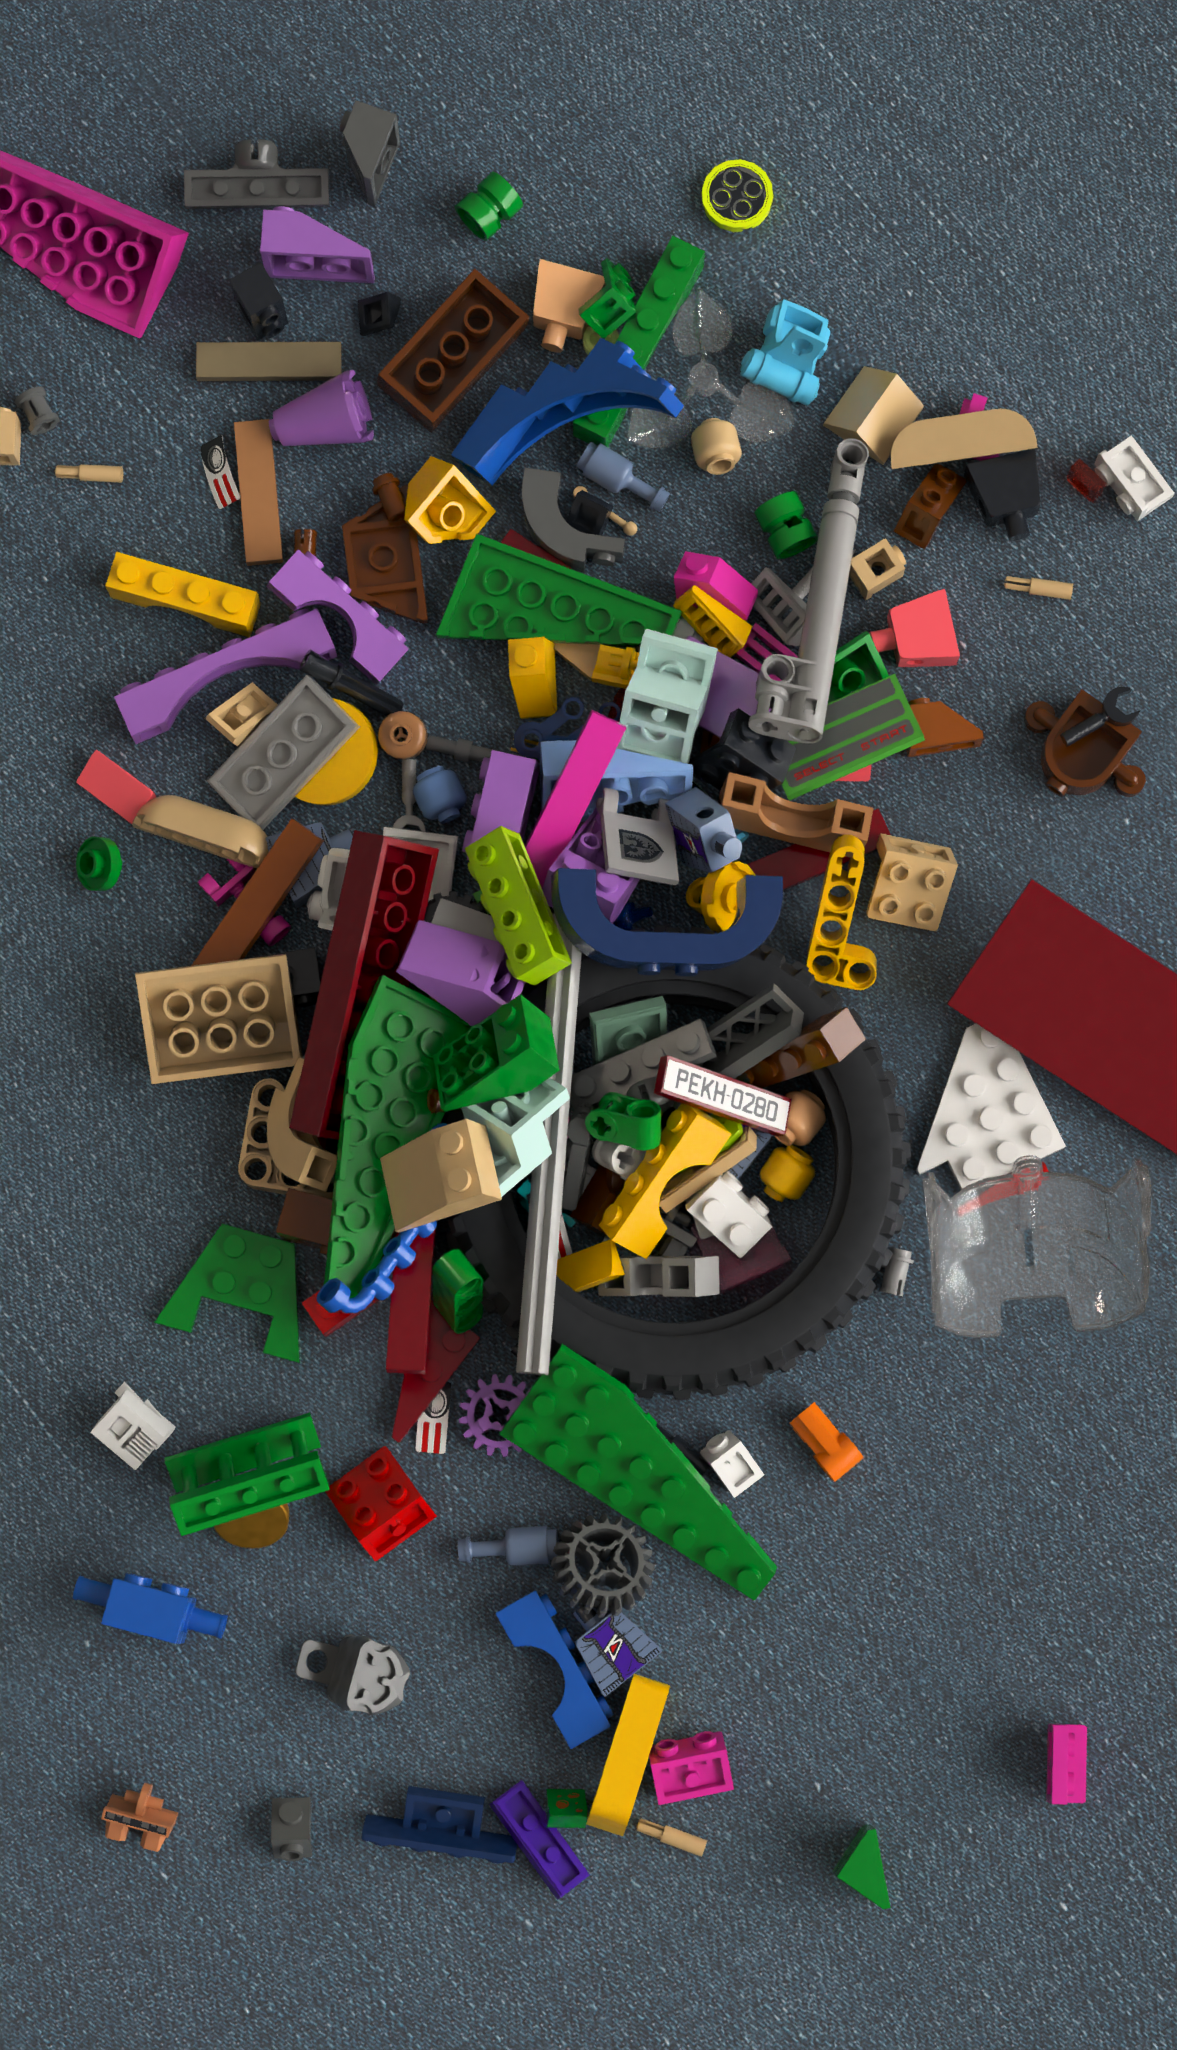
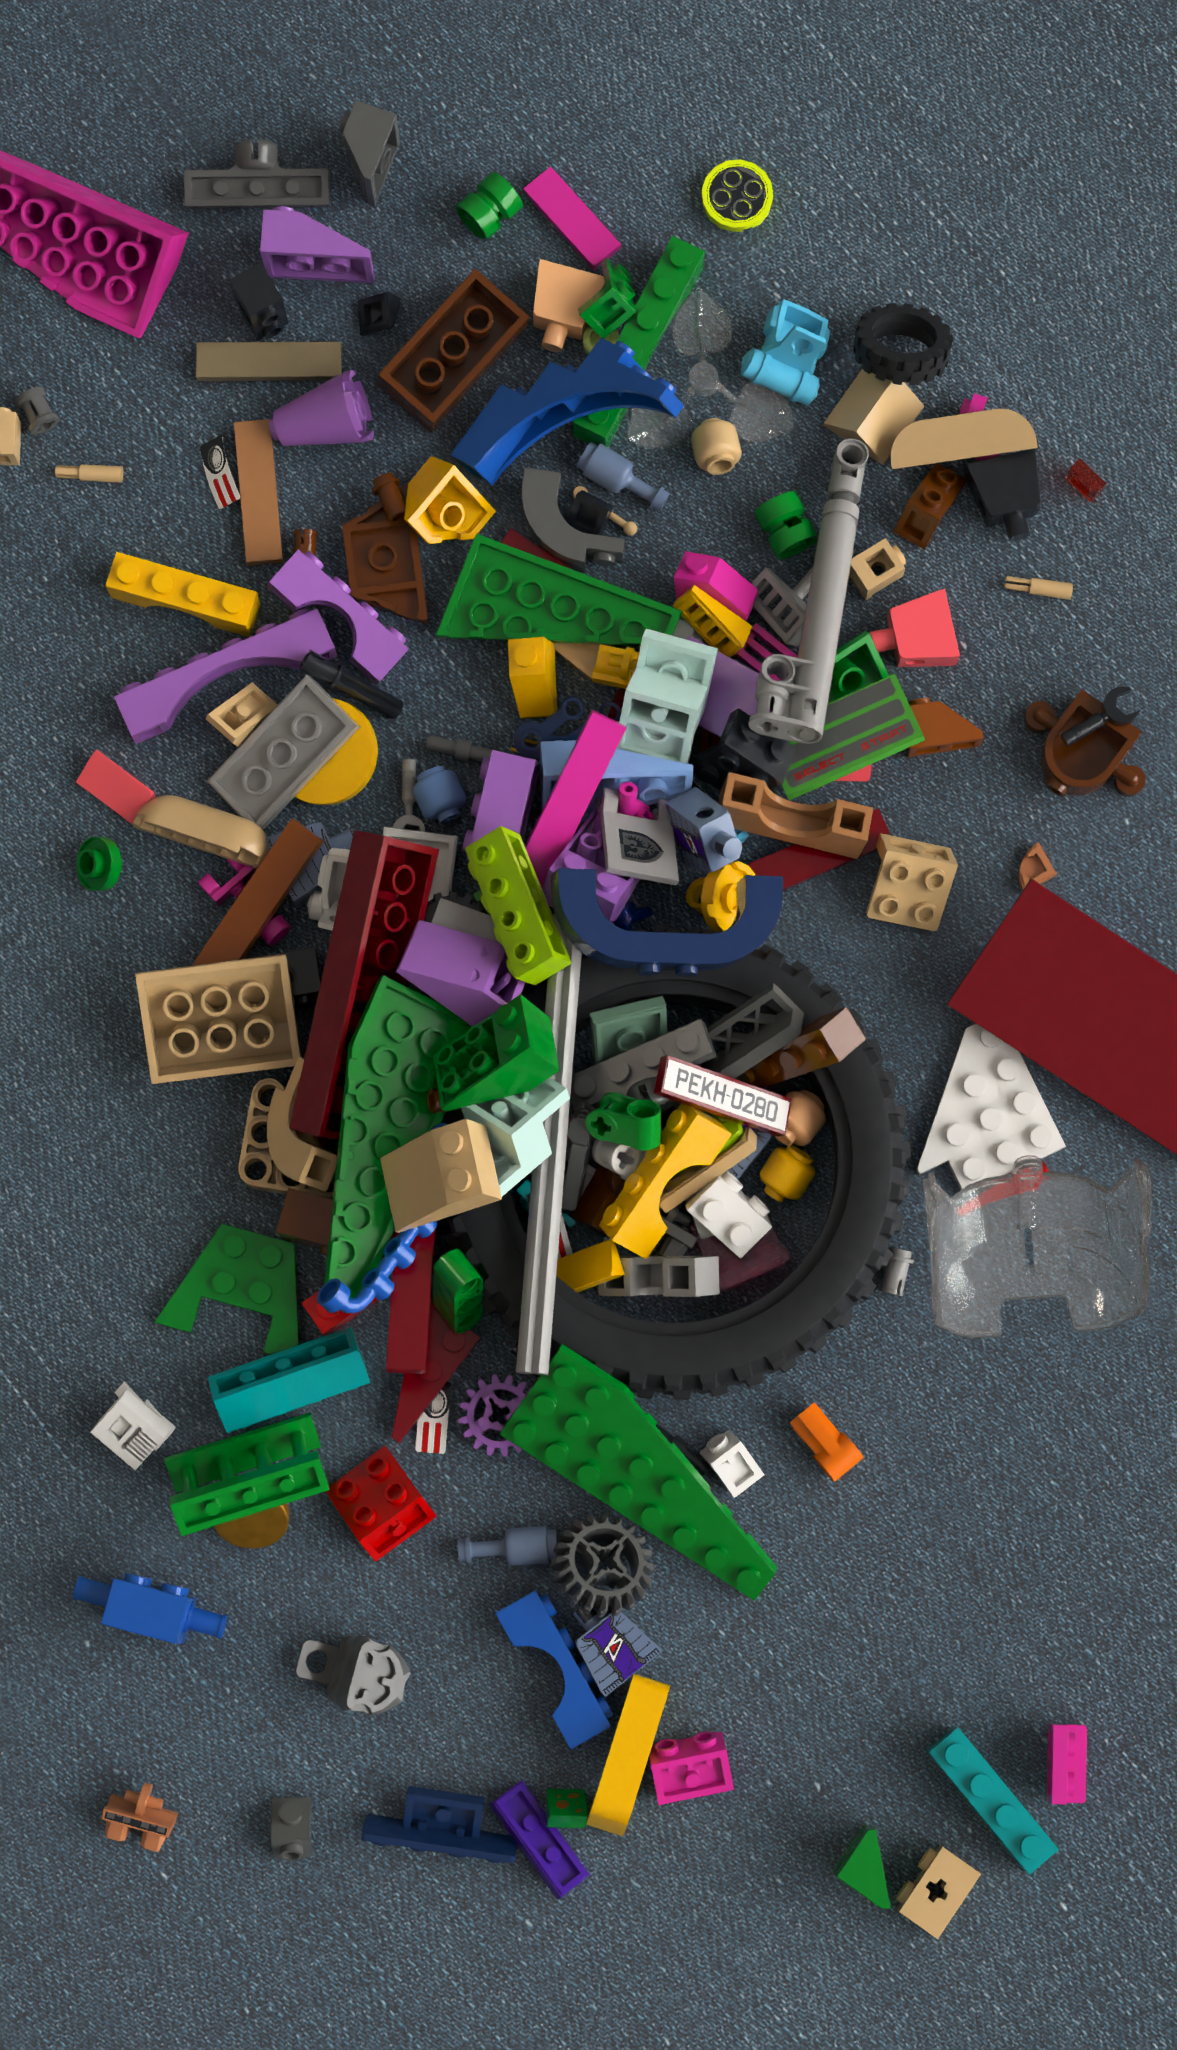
(288, 1380): none -> teal brick
(415, 740): medium nougat head -> none
(572, 218): none -> dark pink tile
(630, 805): none -> dark pink arm
(673, 1837): tan pin -> none
(840, 910): yellow beam -> none
(897, 365): none -> black tyre
(936, 1912): none -> tan brick
(992, 1800): none -> teal brick
(1035, 866): none -> nougat tile
(1133, 478): white bracket -> none

